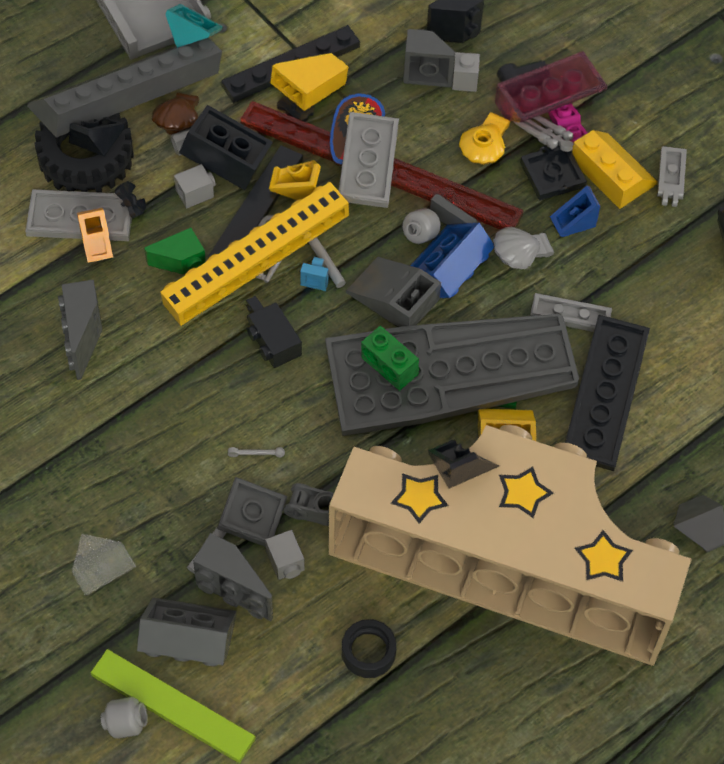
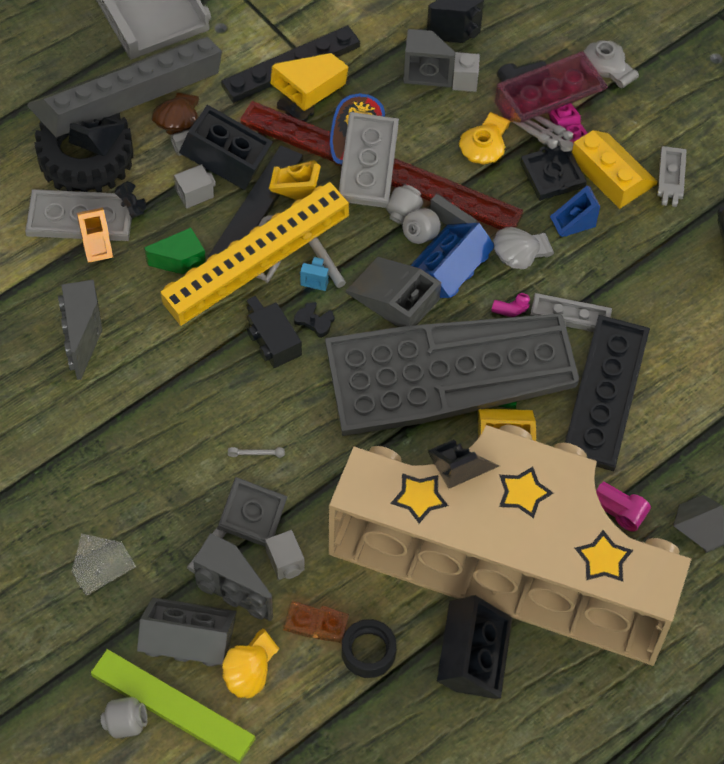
(189, 25): teal slope -> none
(247, 666): none -> yellow animal
(306, 317): none -> black piece
(307, 504): dark grey piece -> none
(316, 623): none -> clear orange slope
(390, 358): green brick -> none
(402, 202): none -> light grey head
(474, 648): none -> black slope
(514, 308): none -> dark pink arm
(610, 62): none -> light grey animal
(626, 509): none -> dark pink piece

